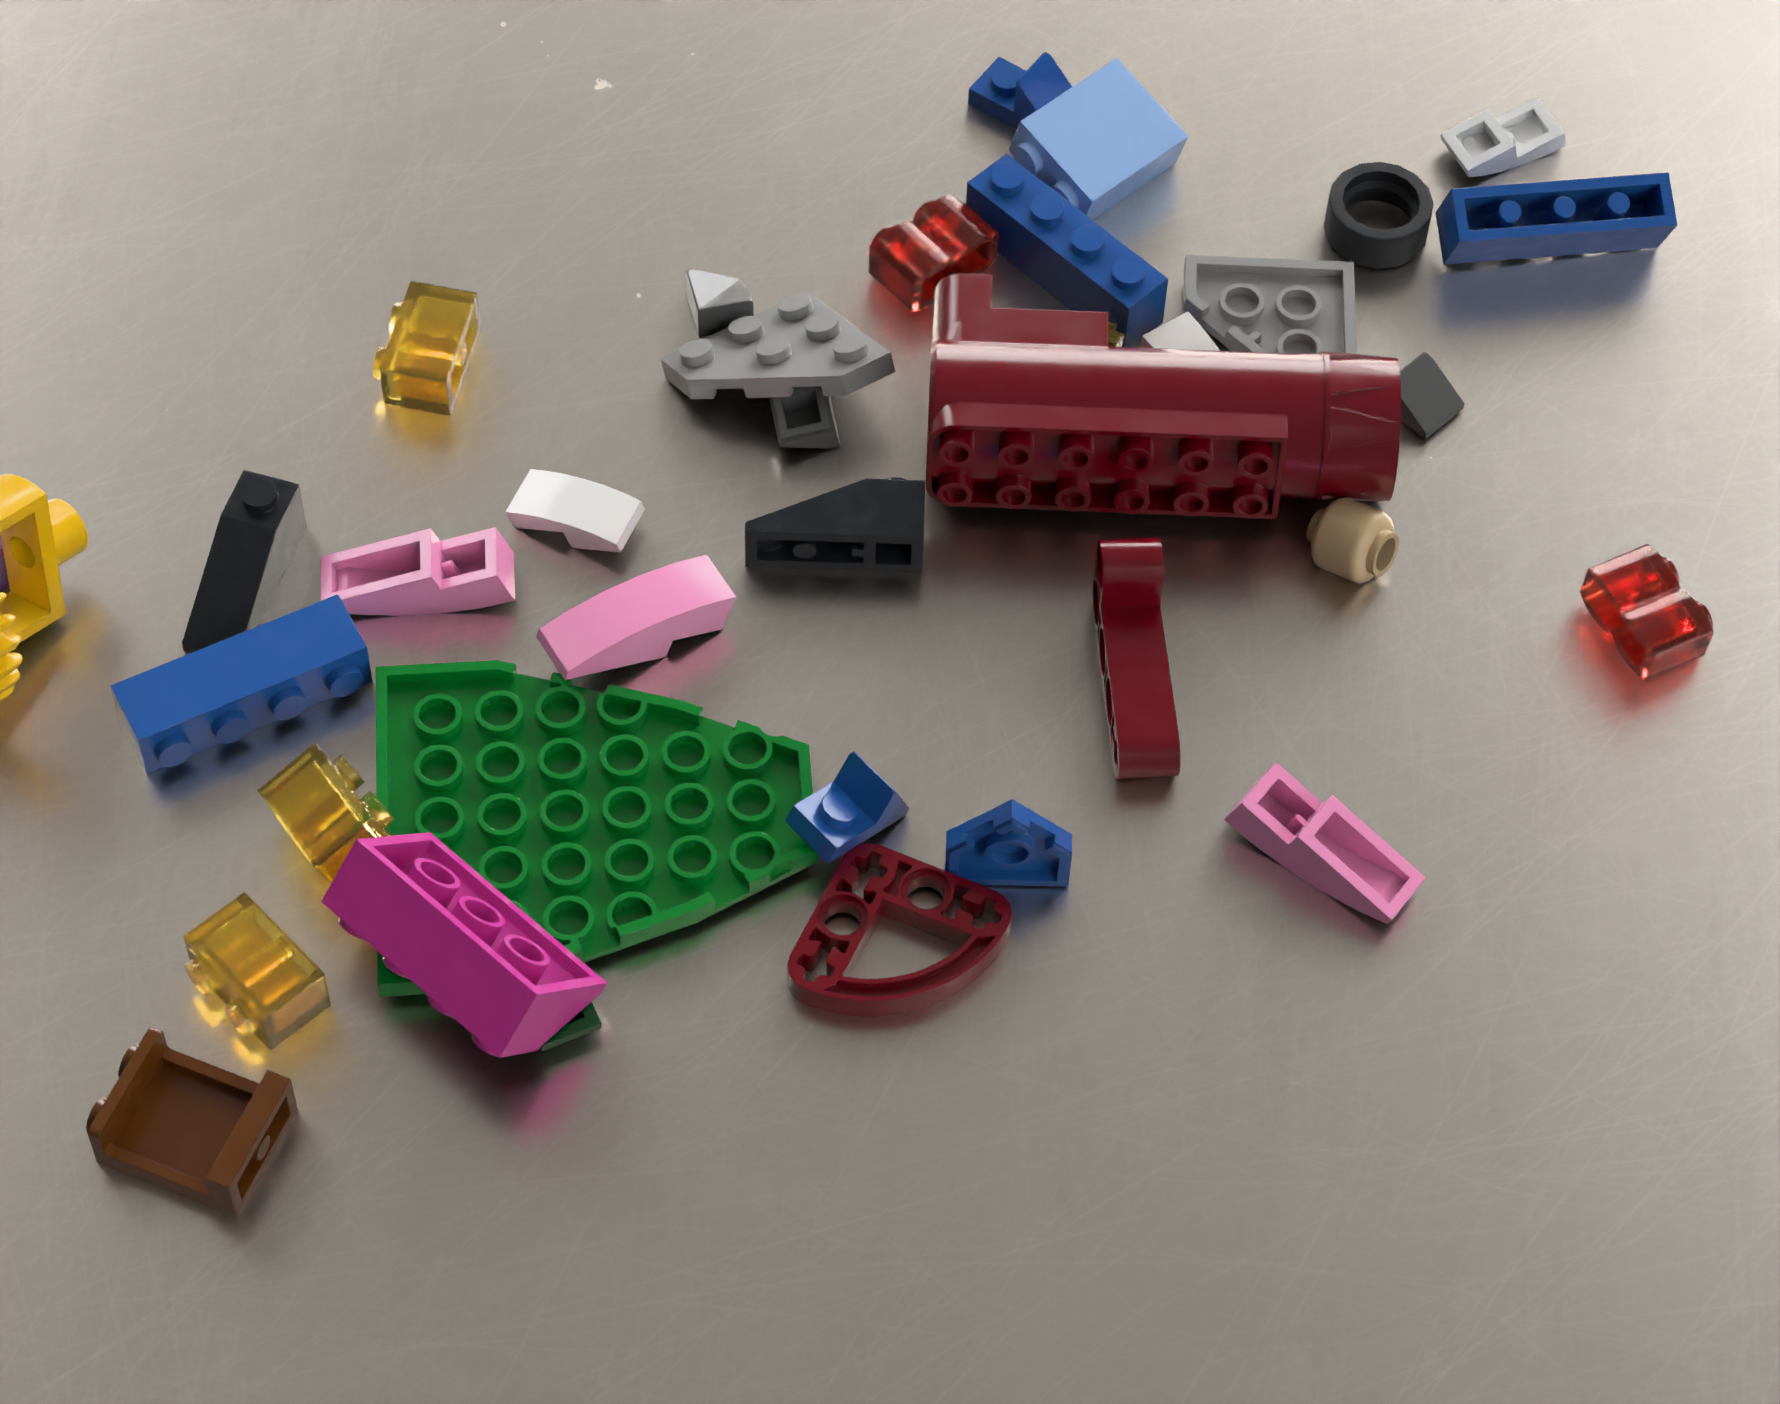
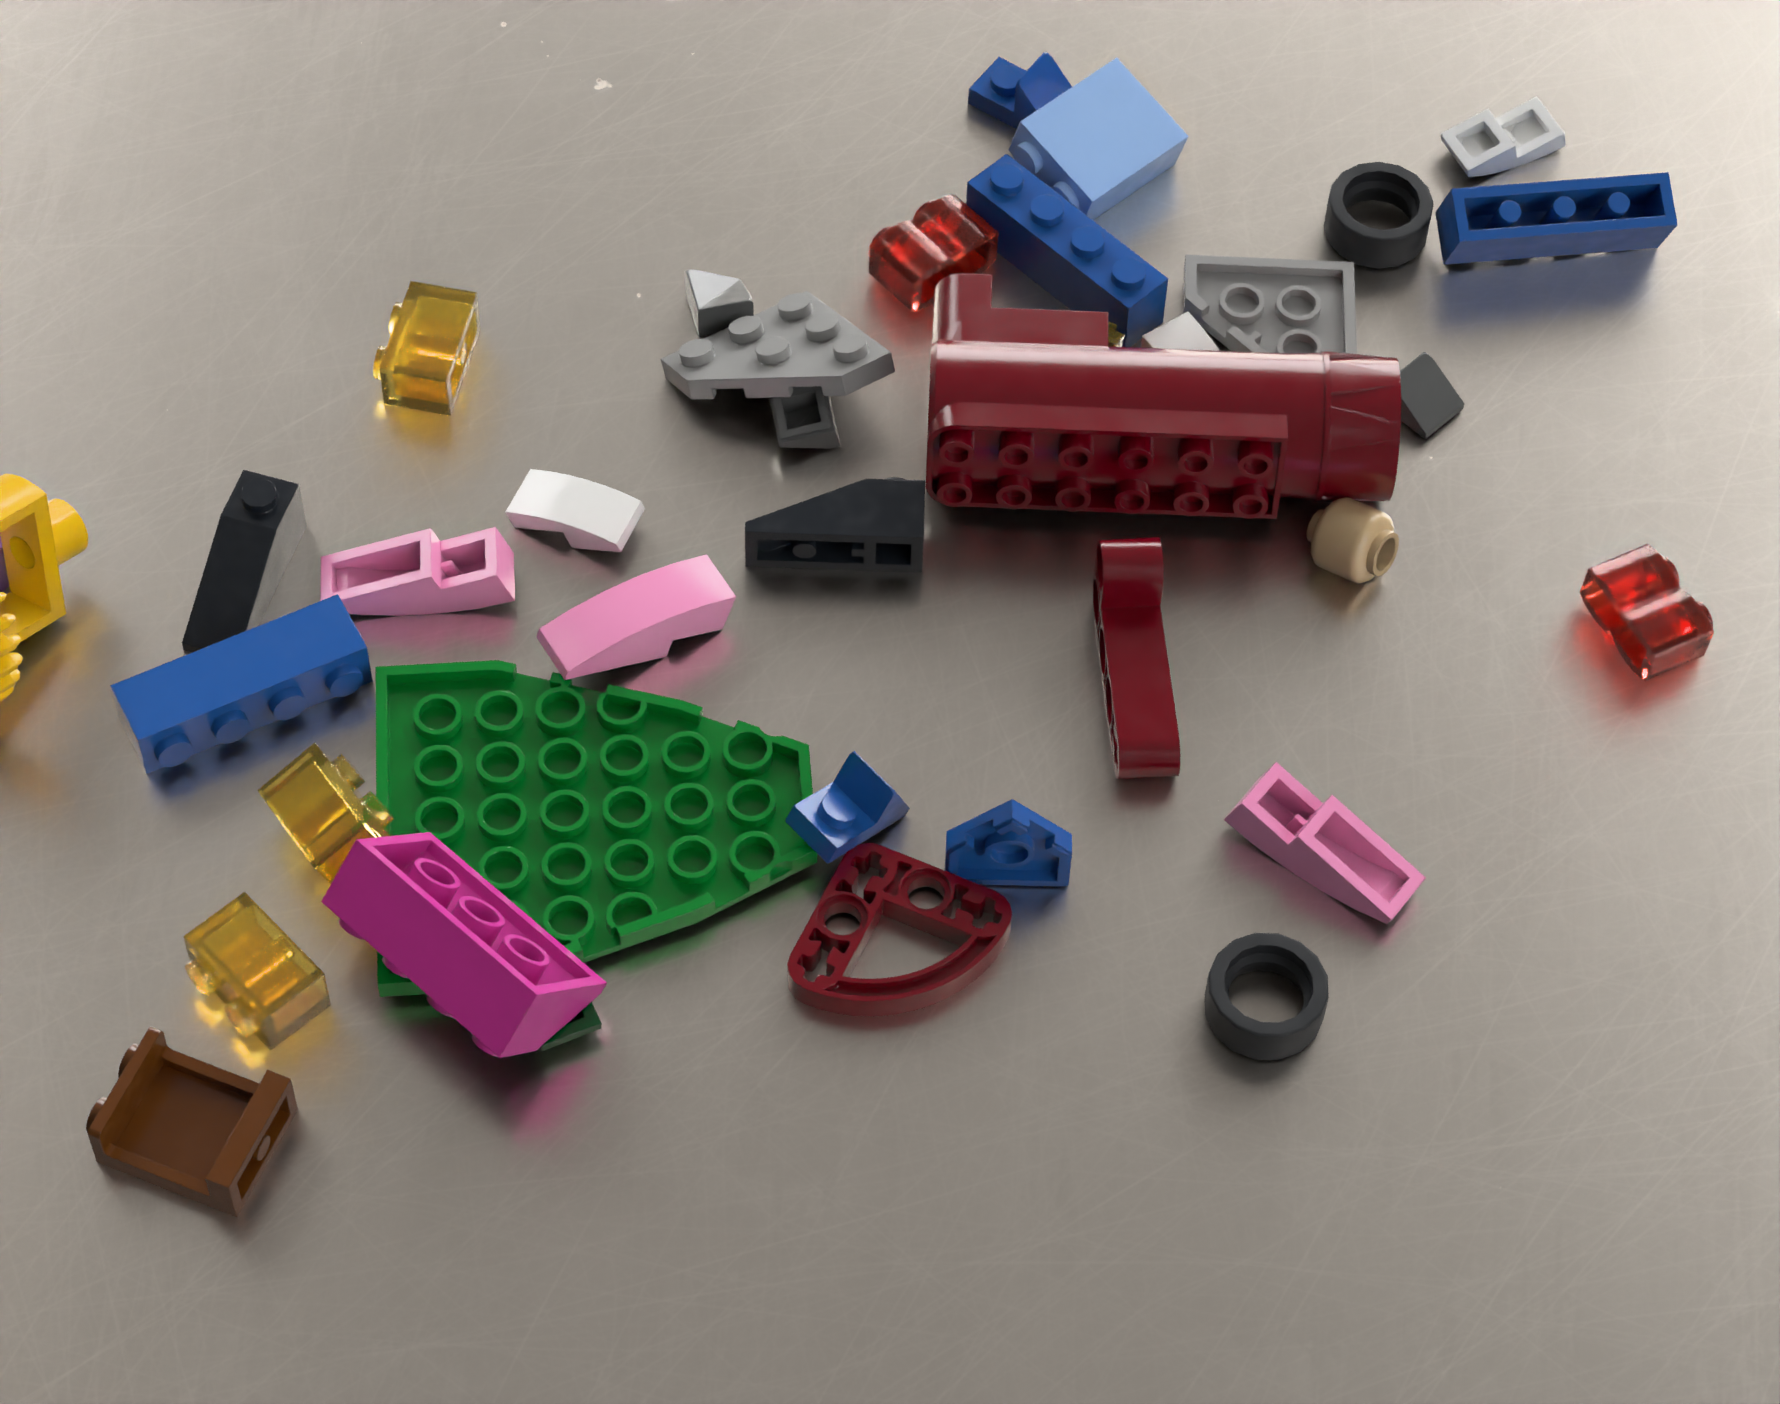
(1274, 954): none -> black tyre

